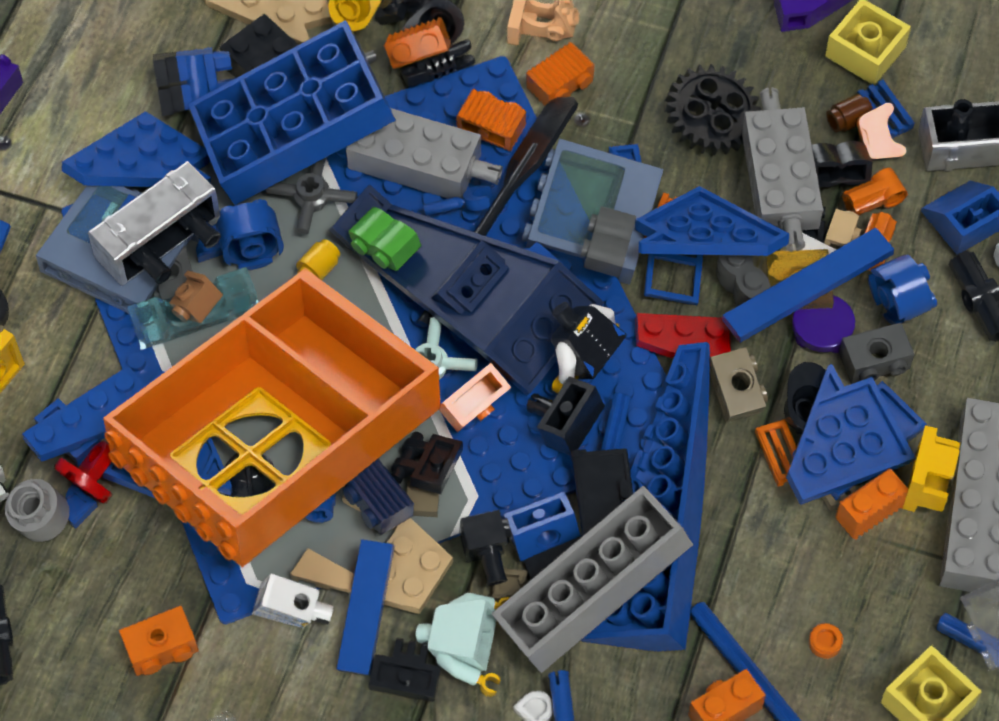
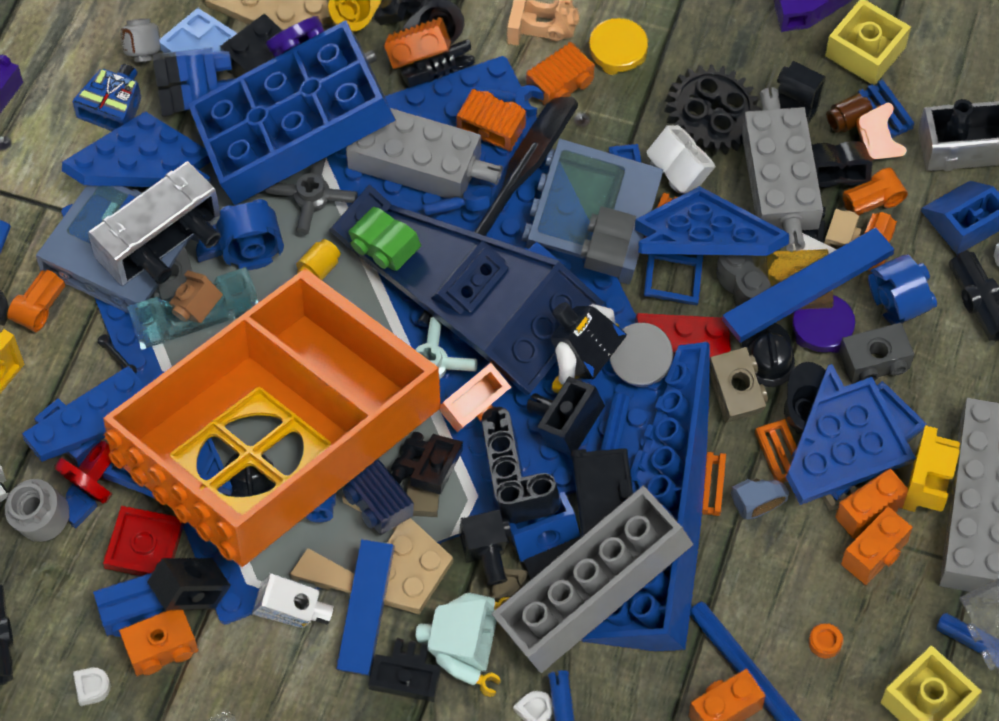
(33, 307): none -> orange piece
(91, 685): none -> white tile
(105, 342): none -> black hinge
(109, 98): none -> torso
(126, 604): none -> blue brick
(140, 39): none -> light grey head
(142, 541): none -> red plate
(188, 583): none -> black brick
(195, 33): none -> light blue plate
(295, 35): none -> dark purple tile
(516, 496): none -> black beam
(522, 95): none -> blue piece
(618, 45): none -> yellow tile
(643, 355): none -> light grey tile
(680, 158): none -> white brick
(713, 459): none -> orange tile
(758, 497): none -> sand blue rock
(773, 355): none -> black piece
(800, 88): none -> black brick
(877, 546): none -> orange brick

